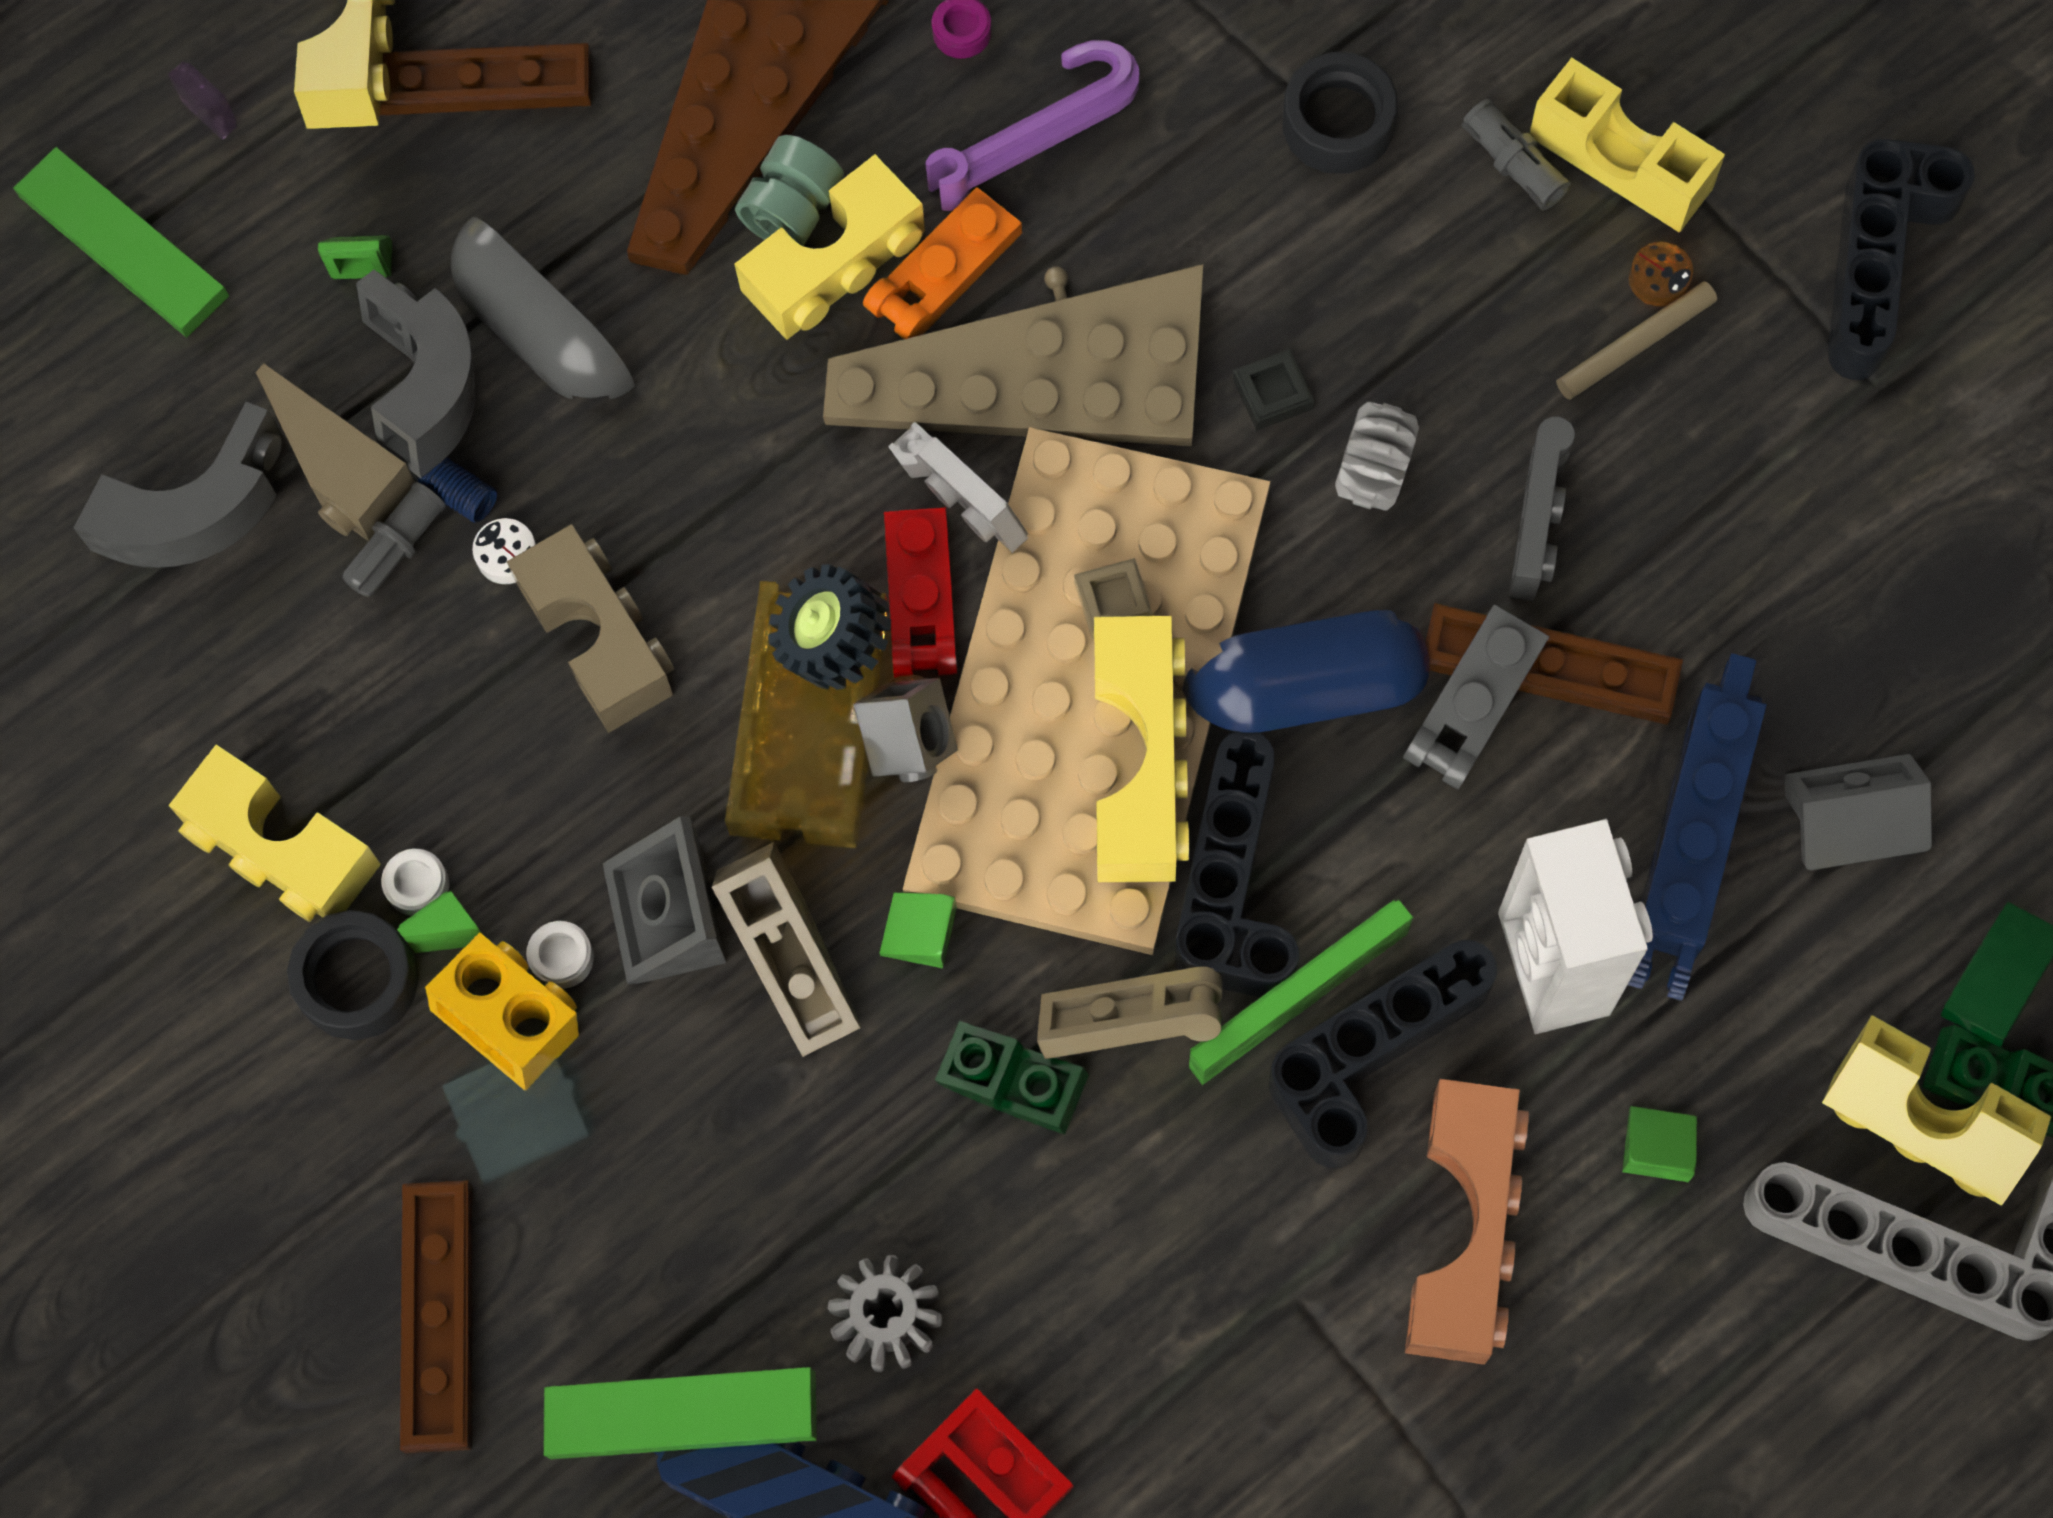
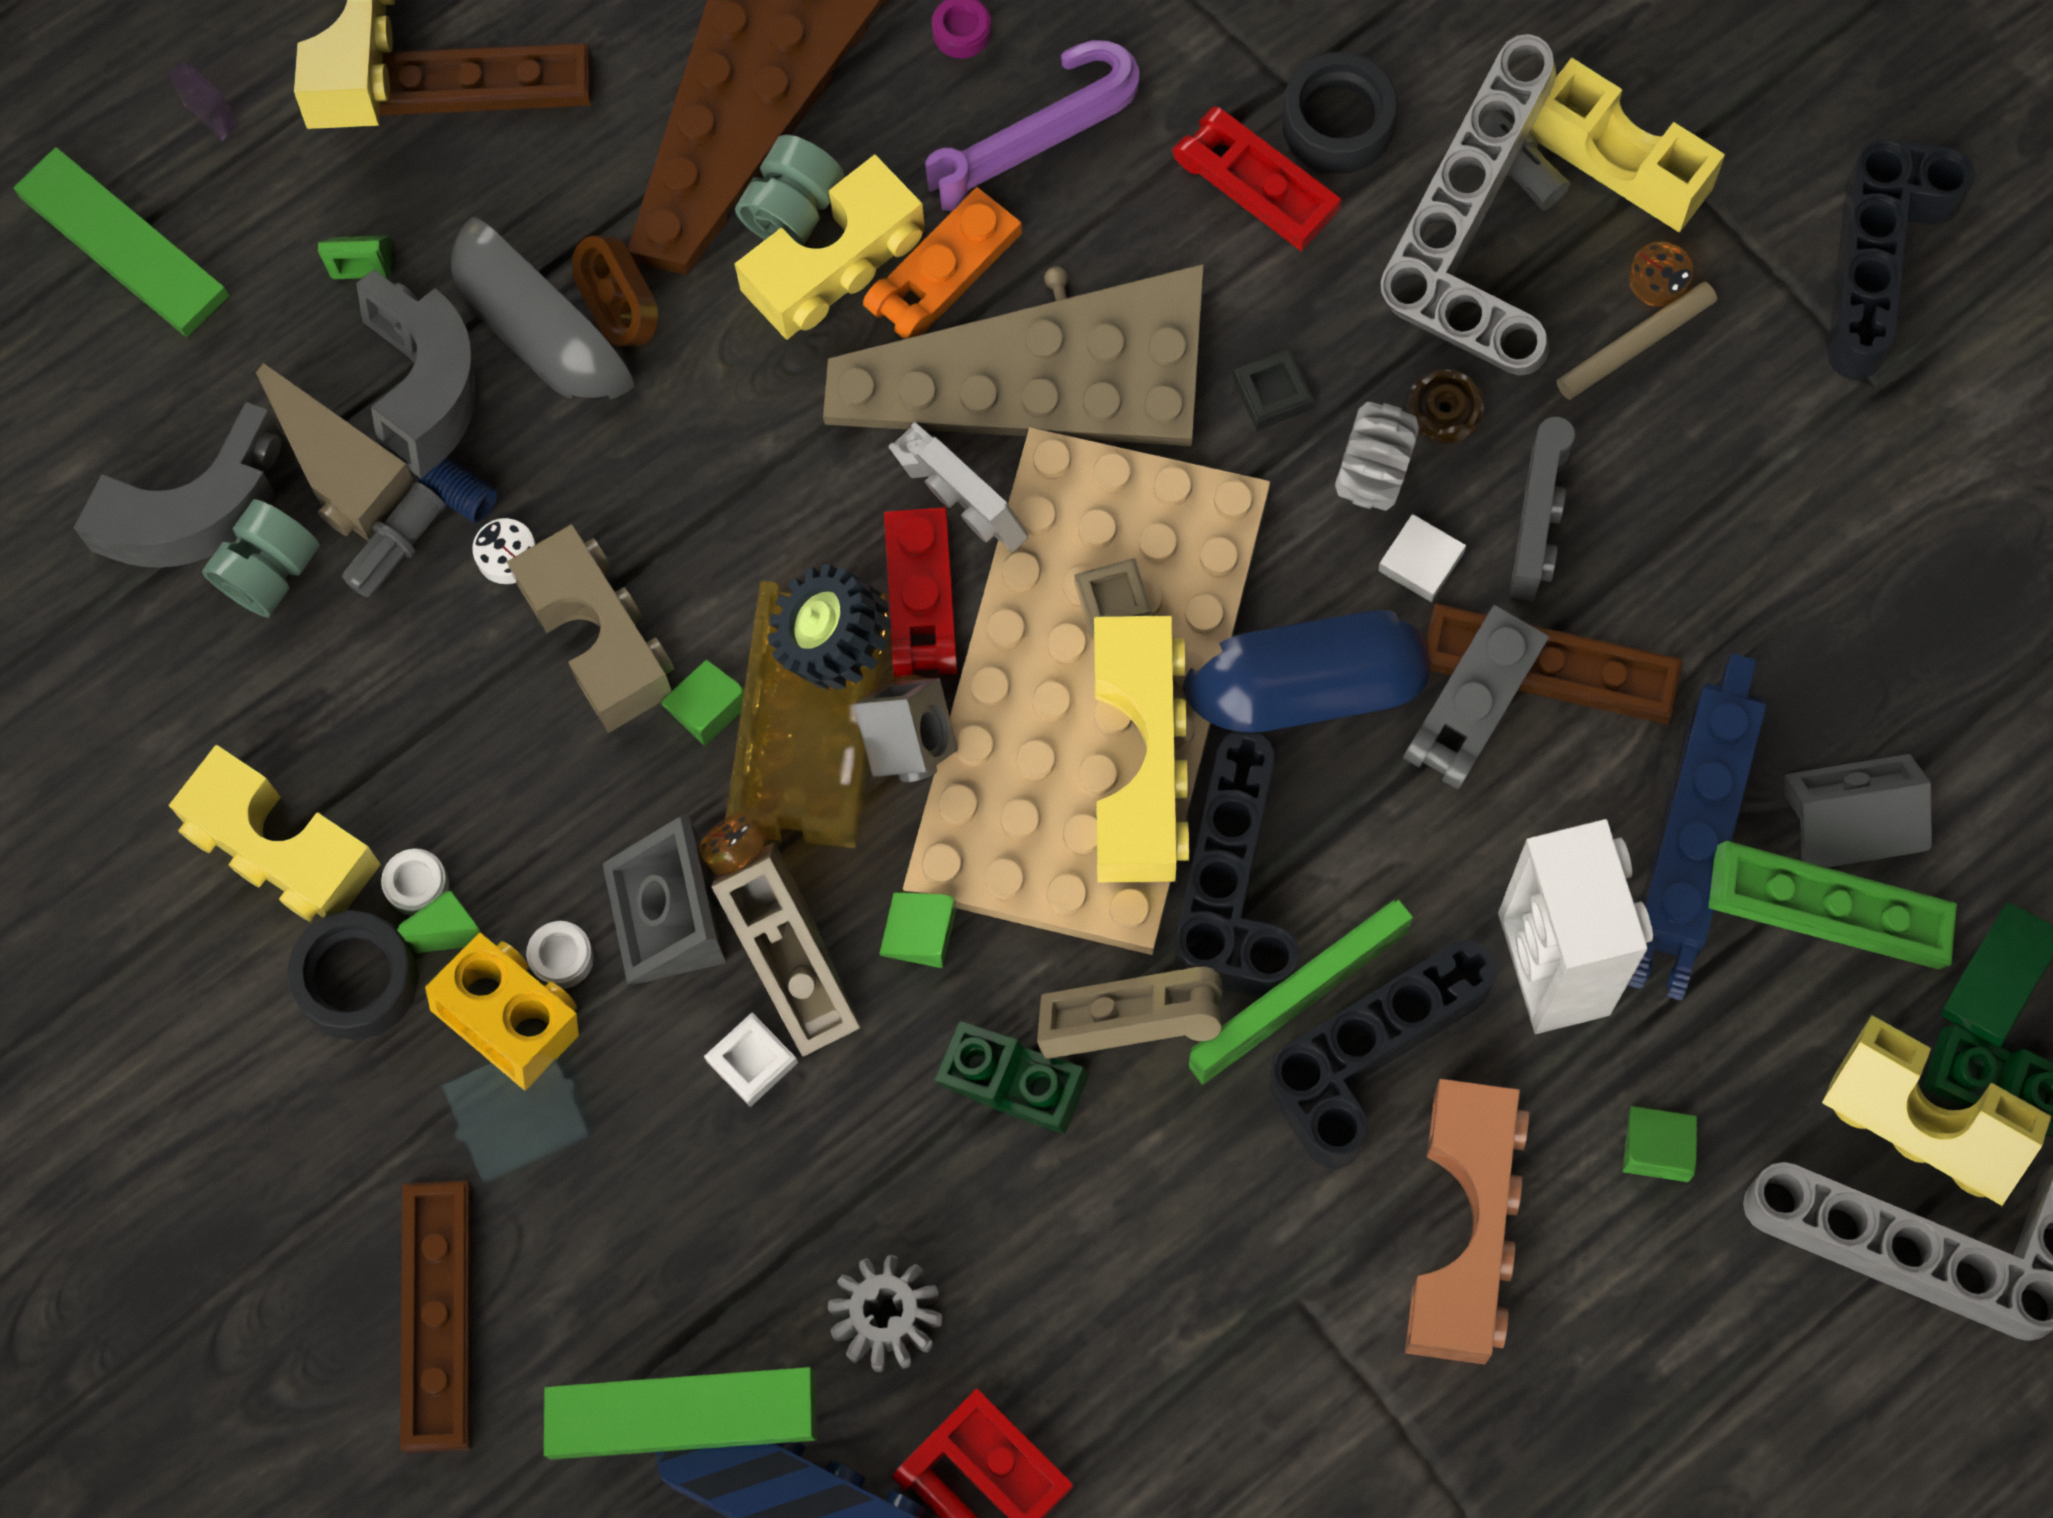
(264, 553): none -> sand green wheel
(614, 291): none -> reddish brown plate
(705, 702): none -> bright green slope
(732, 843): none -> clear orange tile
(751, 1059): none -> white tile
(1258, 178): none -> red plate
(1421, 558): none -> white tile
(1450, 389): none -> dark brown plate
(1467, 212): none -> light grey beam
(1832, 905): none -> bright green tile

